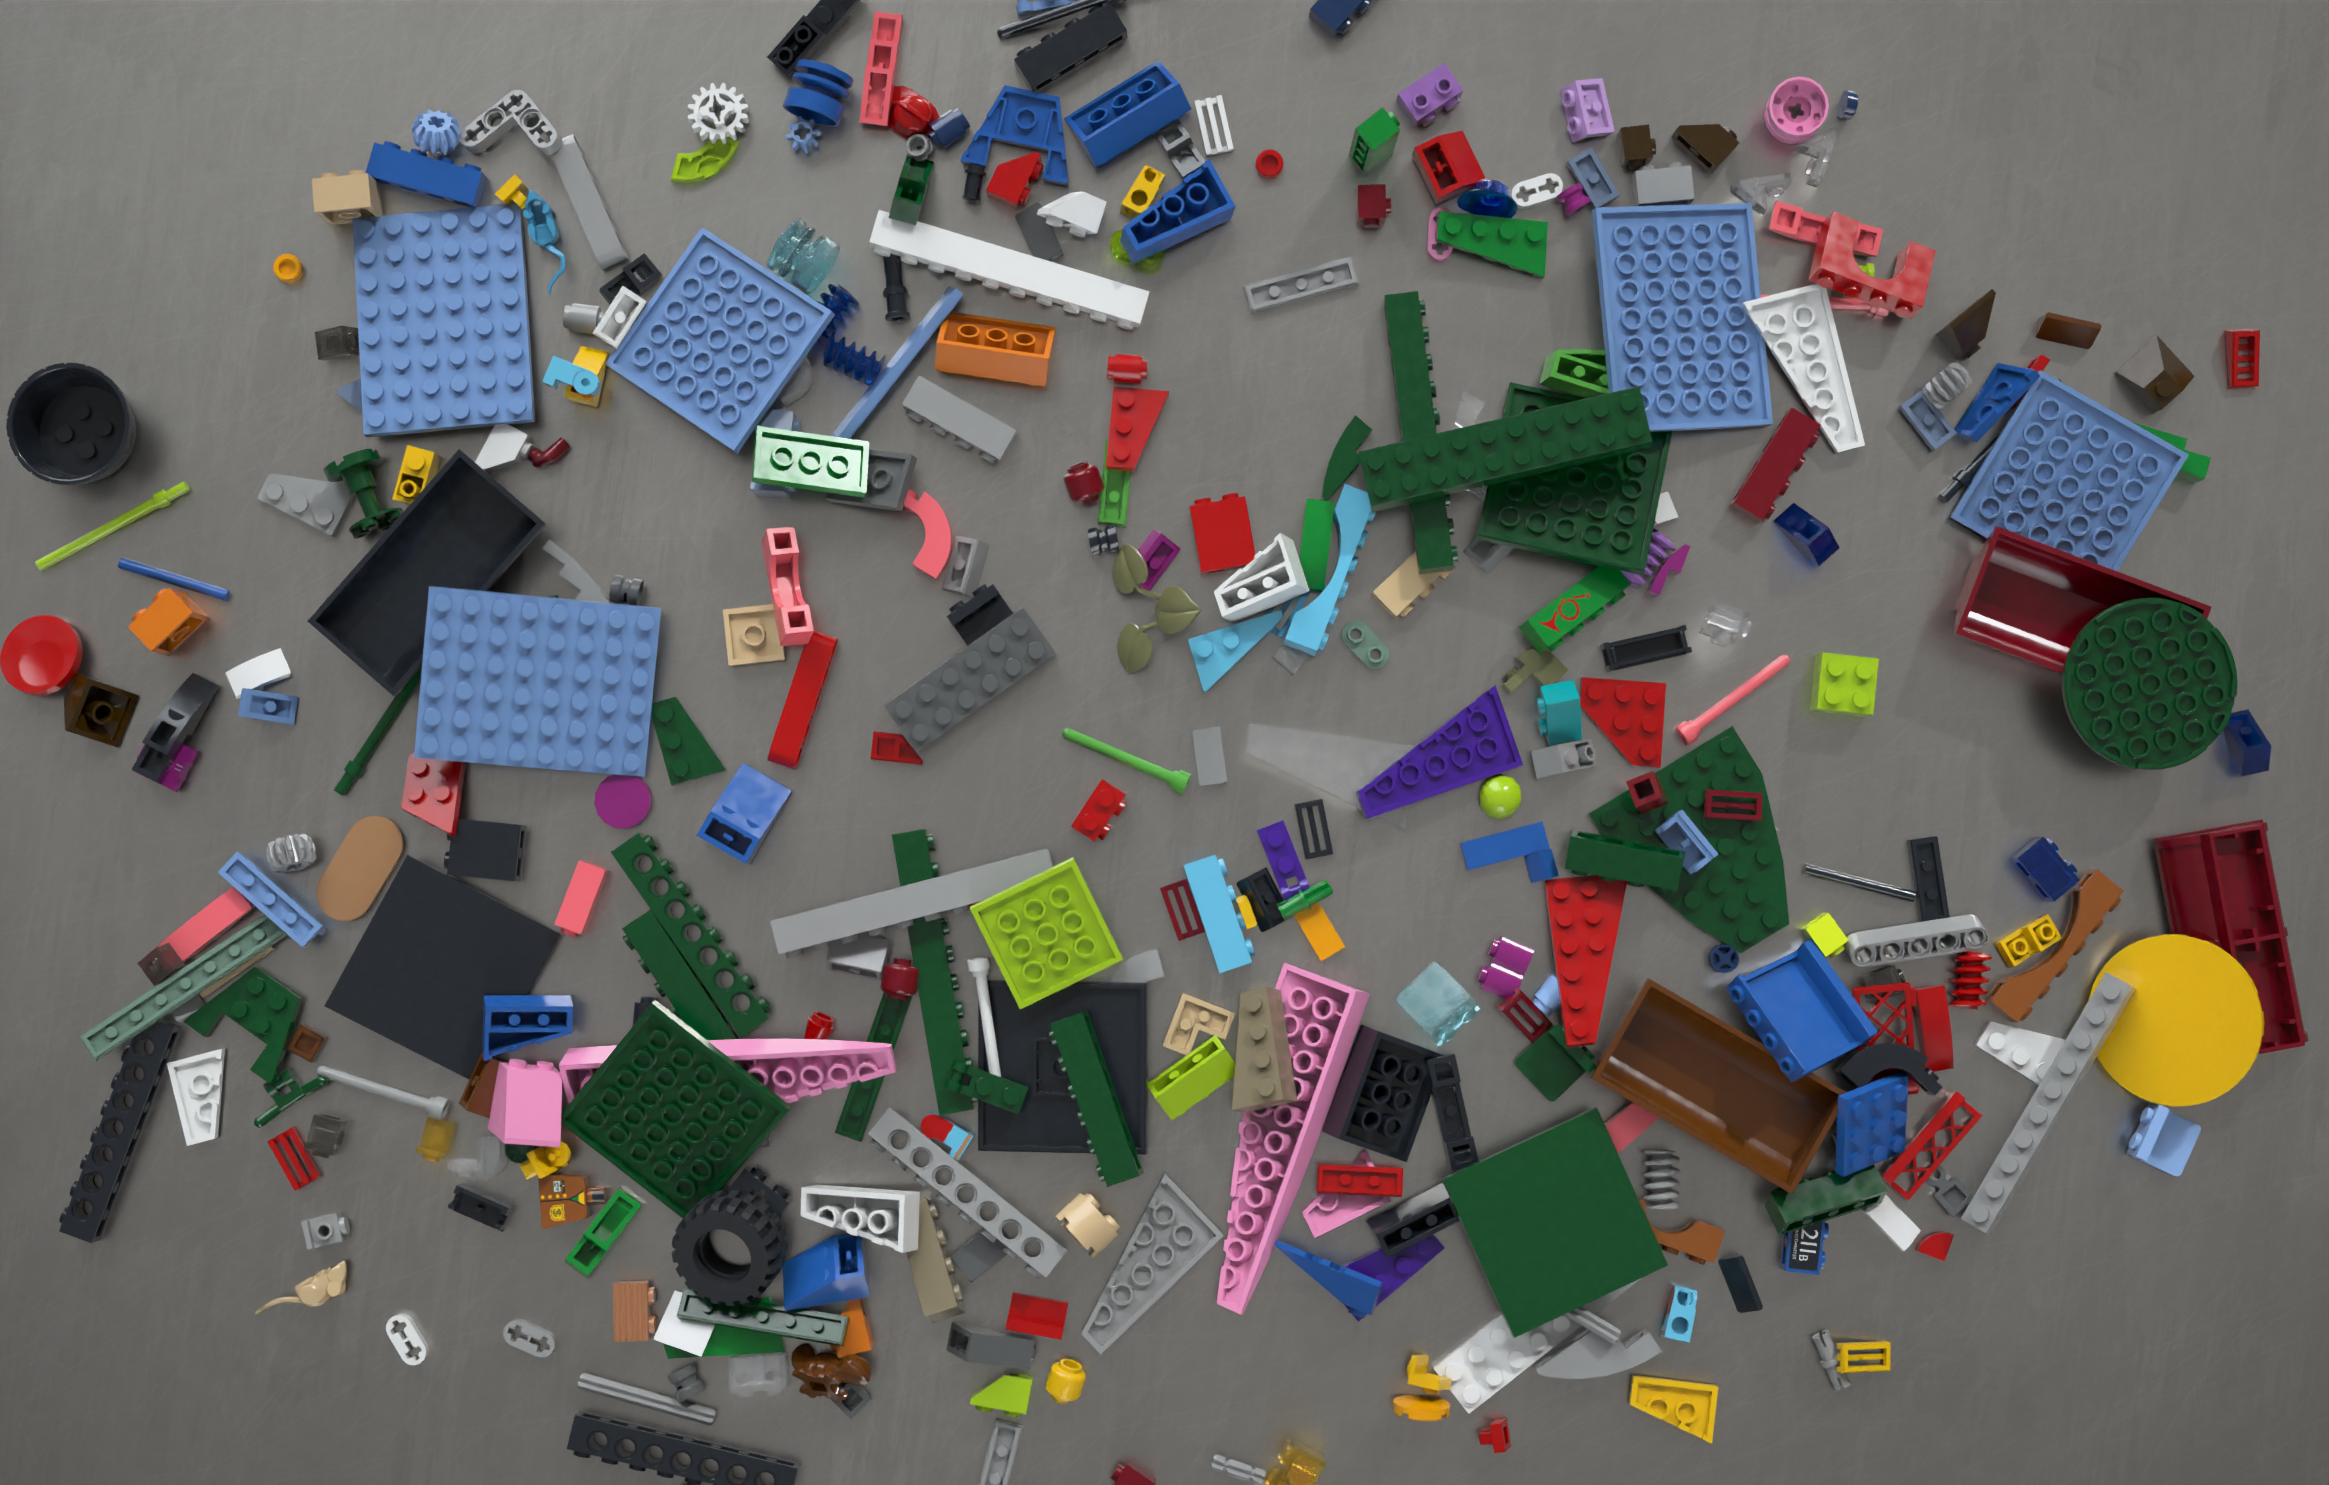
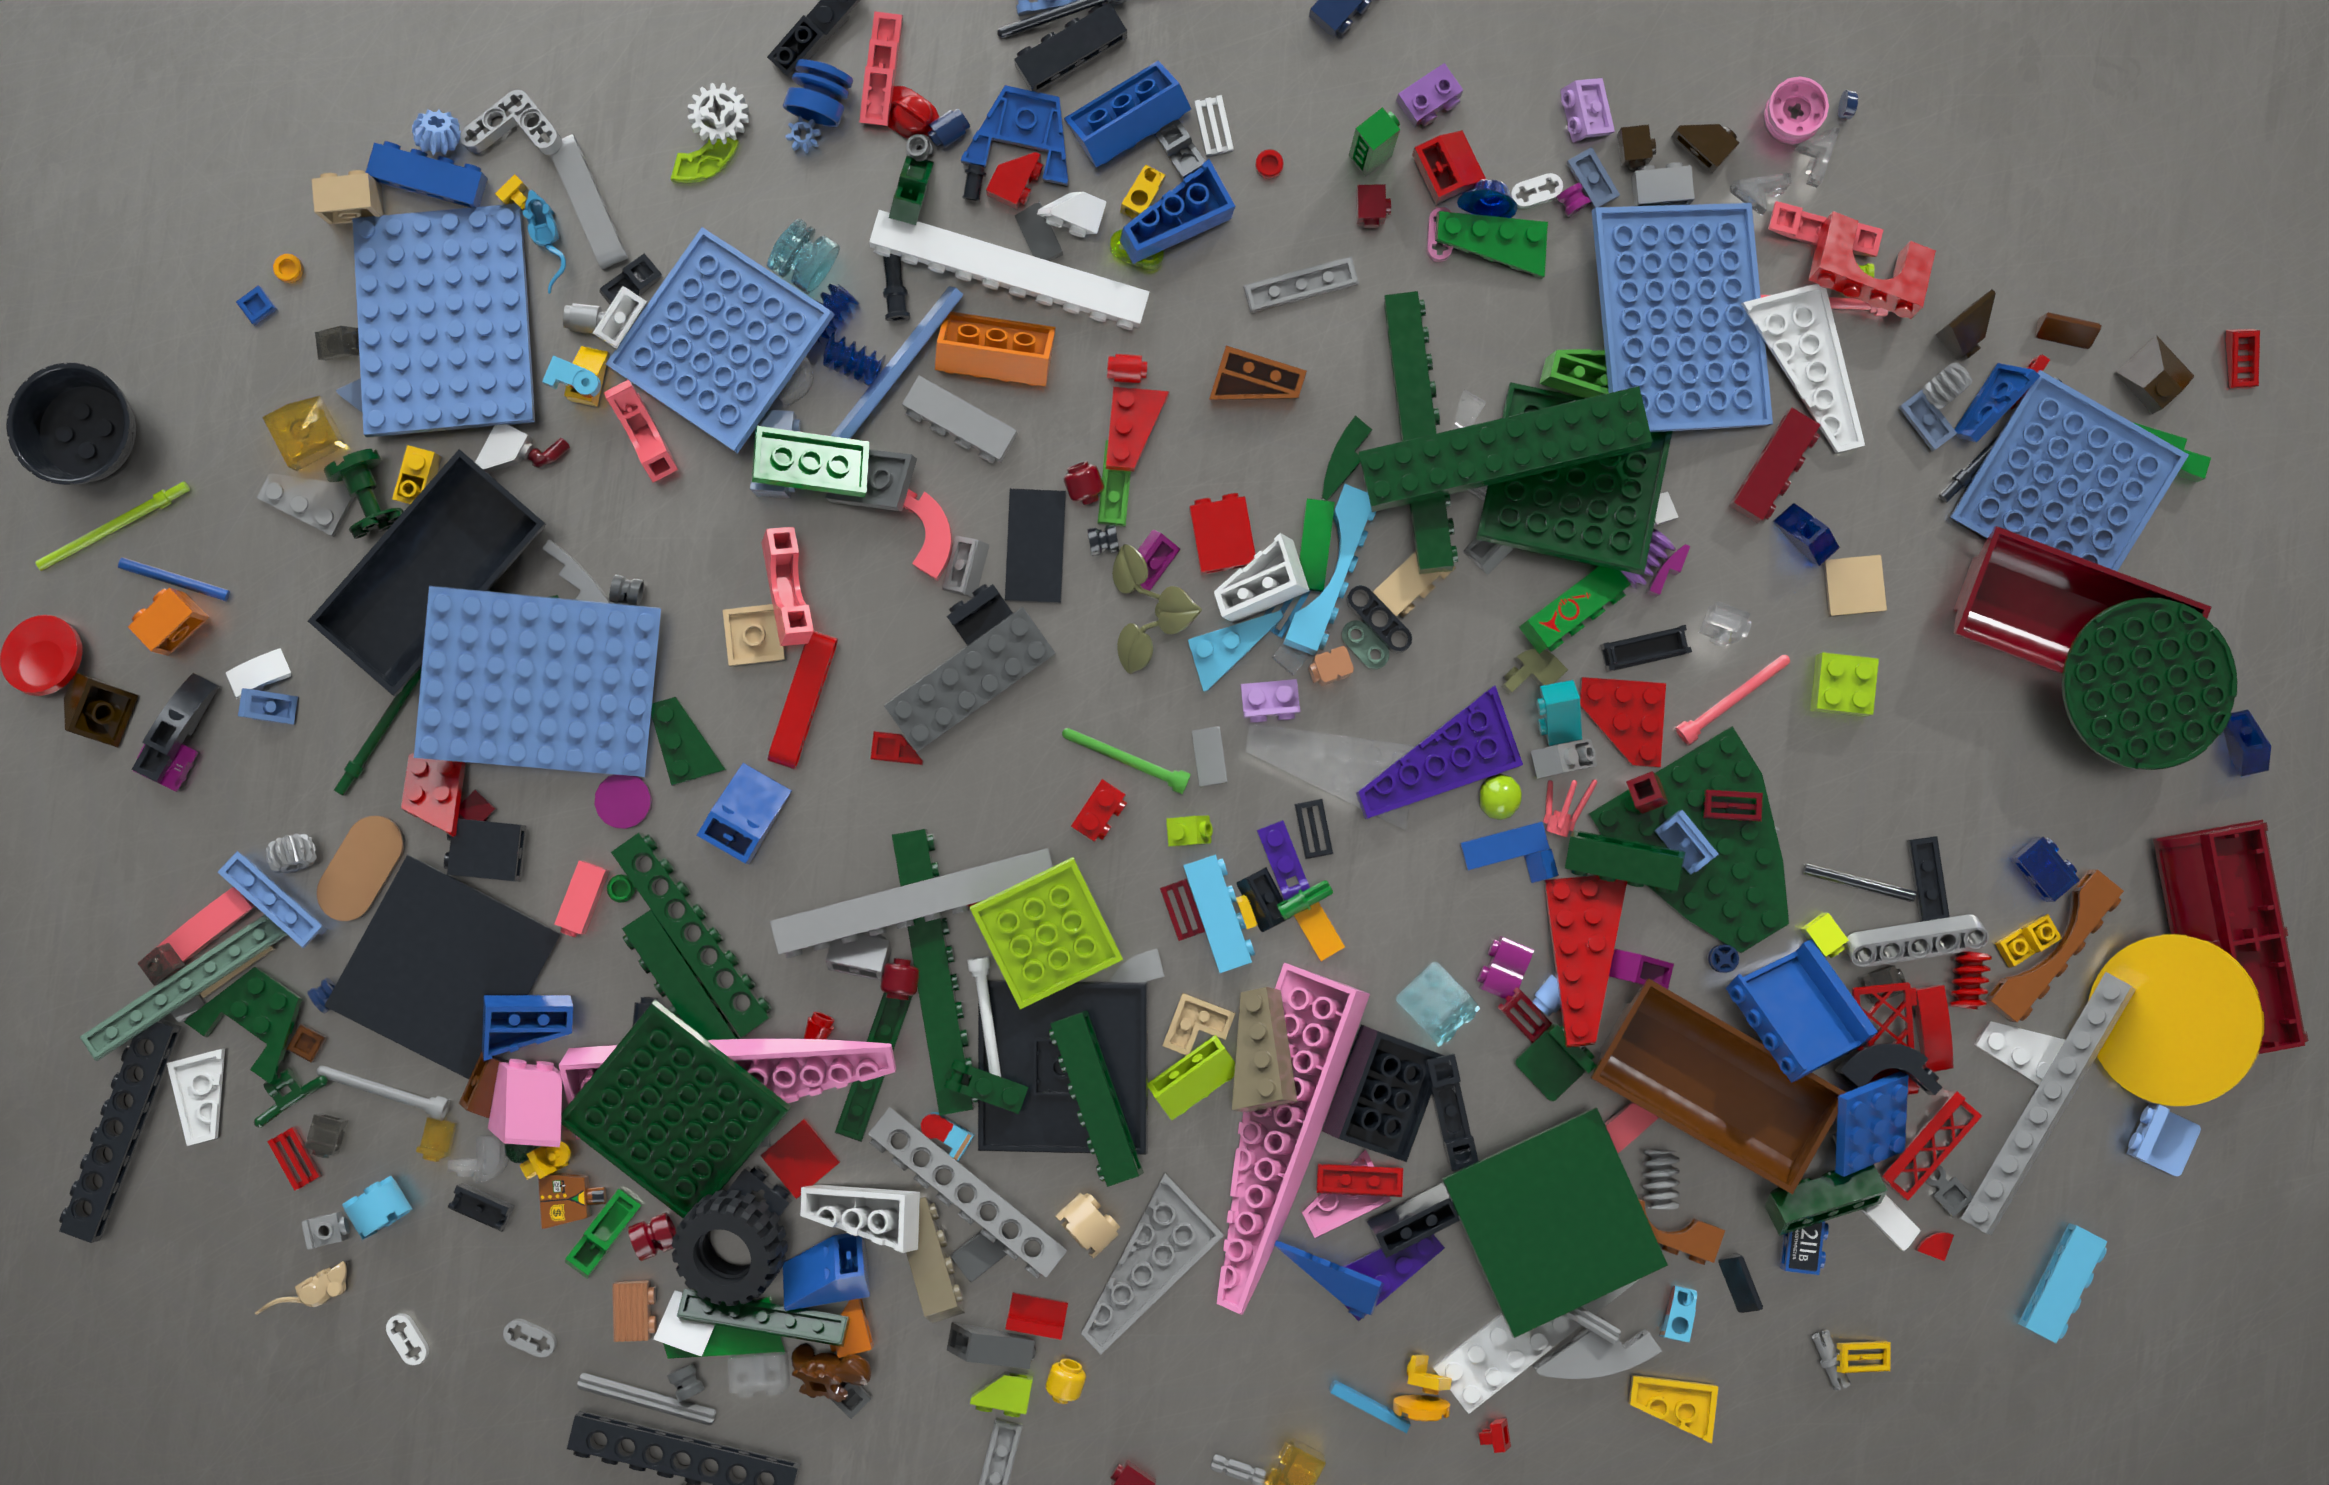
(256, 305): none -> blue tile
(304, 432): none -> clear yellow slope
(321, 994): none -> dark blue wheel
(377, 1207): none -> medium azure brick
(476, 807): none -> dark red tile
(620, 888): none -> green plate
(641, 430): none -> coral arch
(653, 1236): none -> dark red wheel
(800, 1158): none -> red tile
(1035, 545): none -> black tile
(1189, 830): none -> lime bracket
(1255, 377): none -> dark orange wedge
(1270, 699): none -> lavender bracket
(1331, 666): none -> nougat brick
(1369, 1406): none -> dark azure tile
(1373, 606): none -> black beam
(1560, 822): none -> coral plant
(1638, 968): none -> magenta slope
(1855, 585): none -> tan tile
(2063, 1283): none -> medium azure brick

